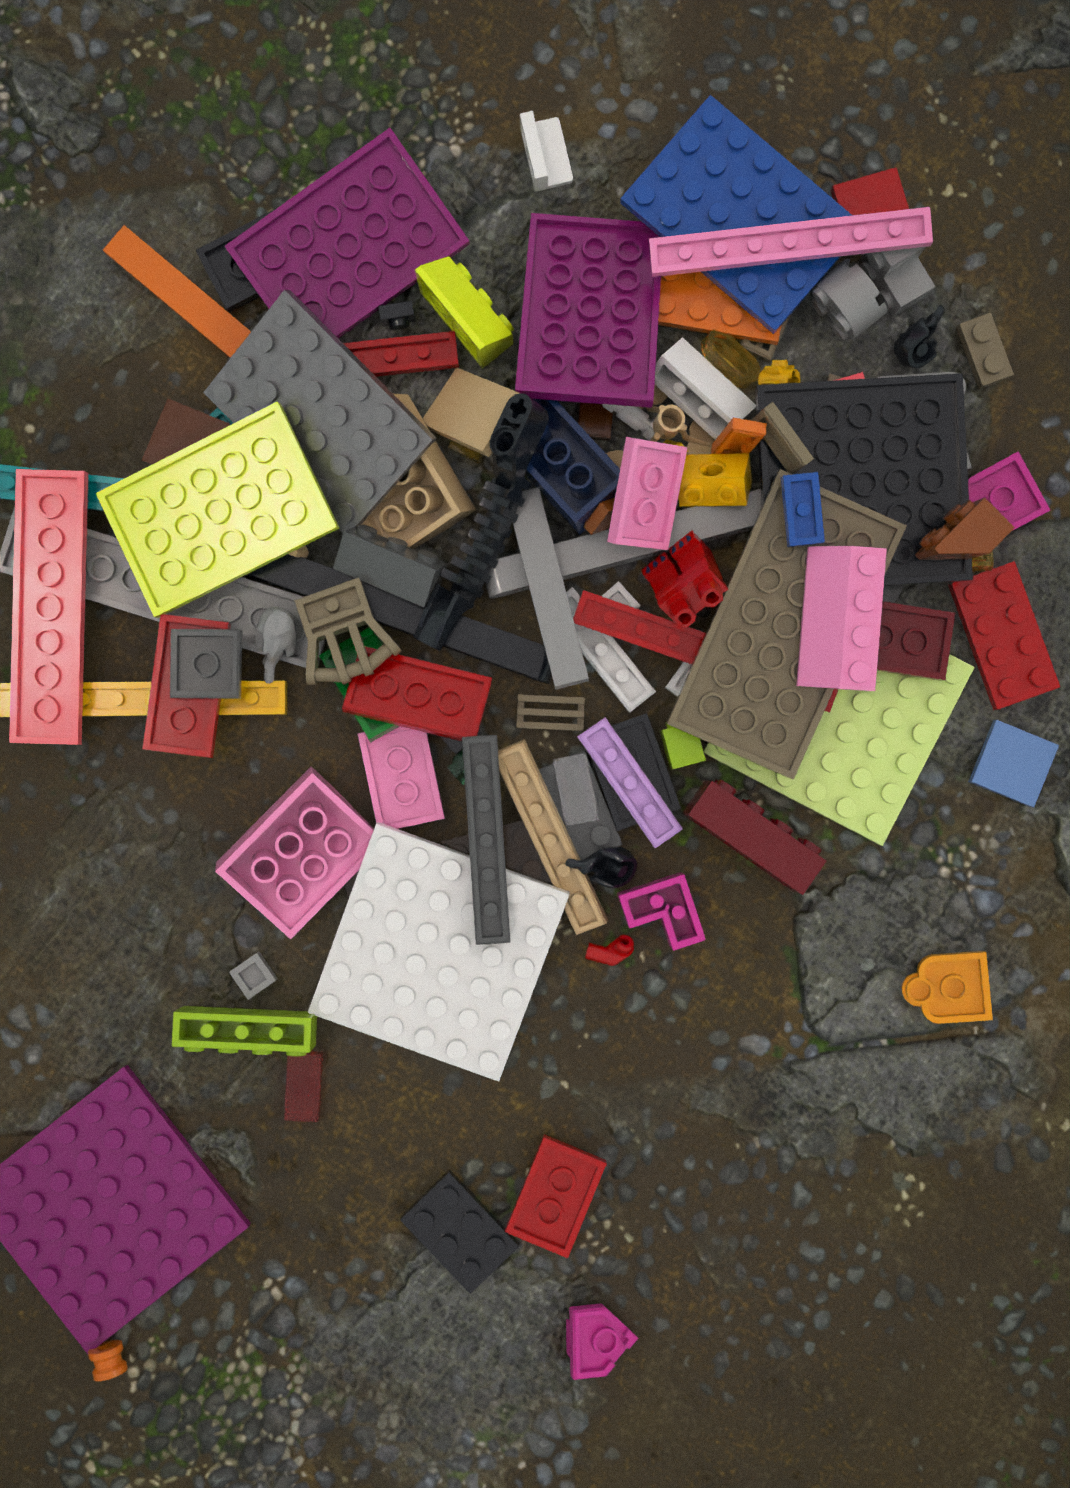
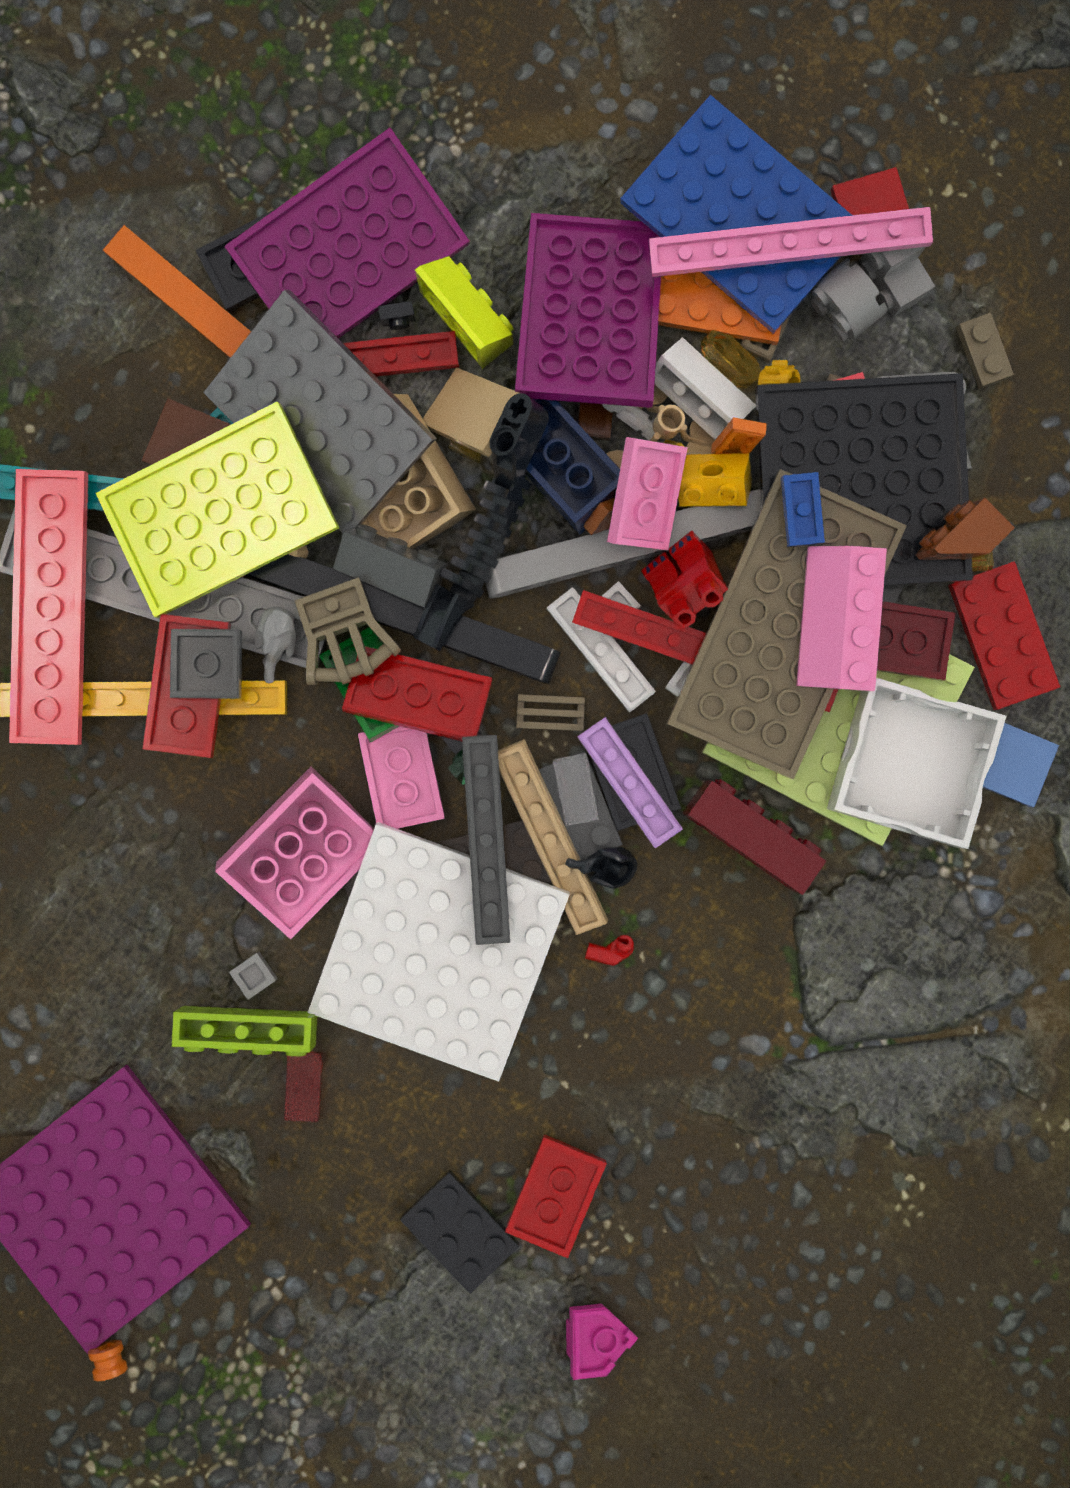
(545, 152): white panel -> none
(548, 593): light grey tile -> none
(664, 900): dark pink brick -> none
(681, 747): lime brick -> none
(783, 439): dark tan tile -> none
(912, 346): black piece -> none
(916, 763): none -> white tile
(951, 987): light orange plate -> none
(1010, 490): dark pink plate -> none

